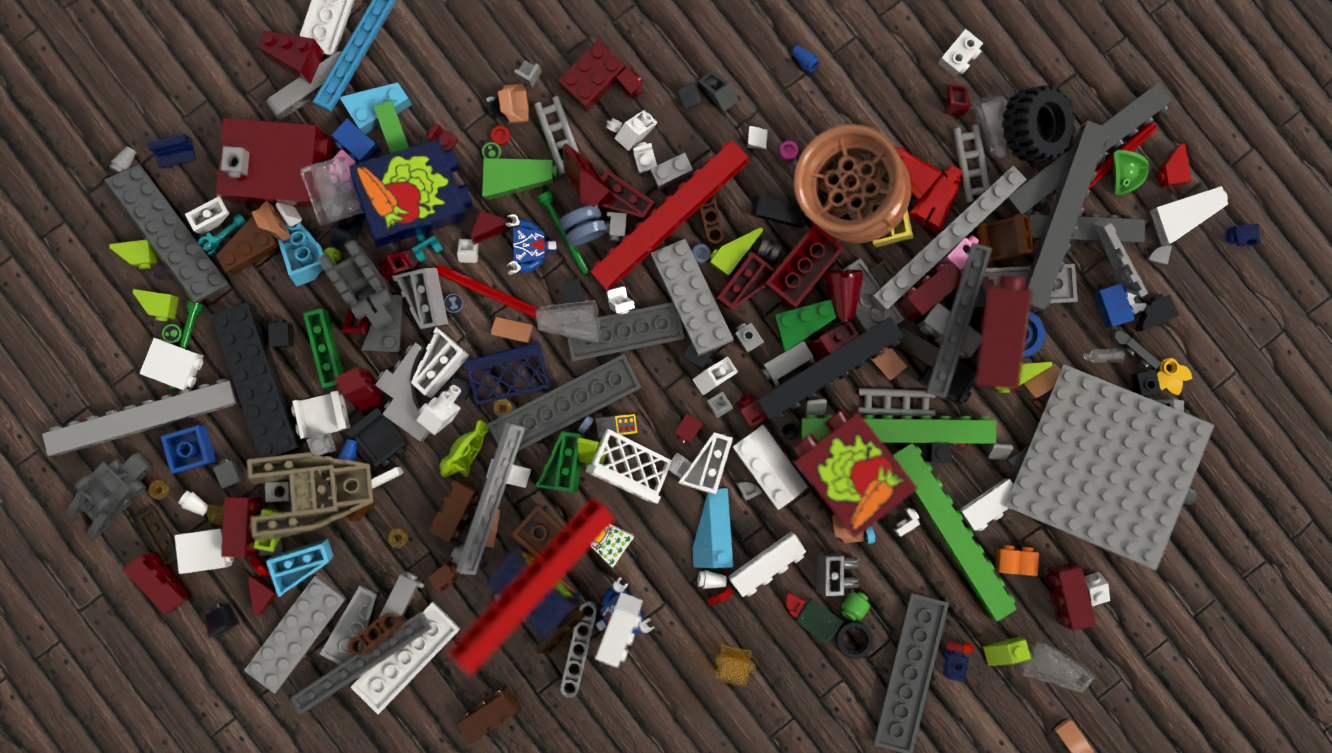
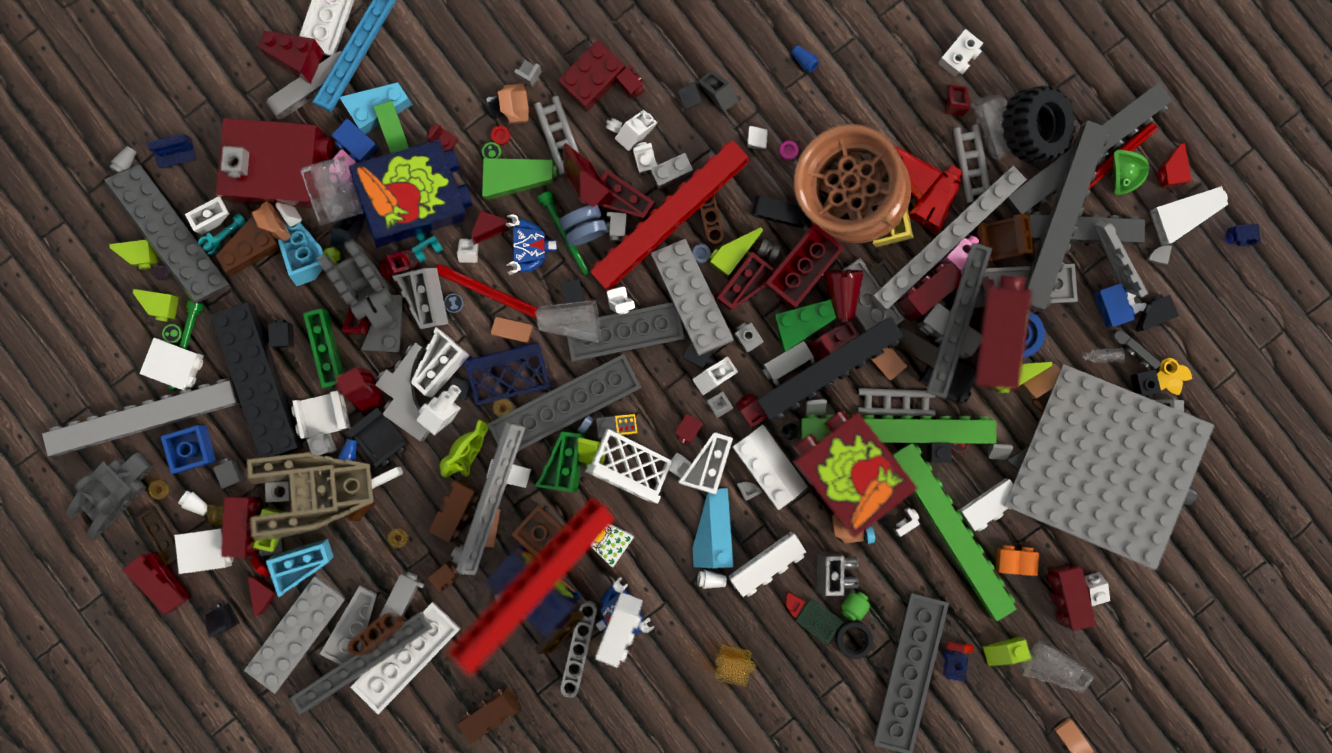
(720, 597): red tile -> none

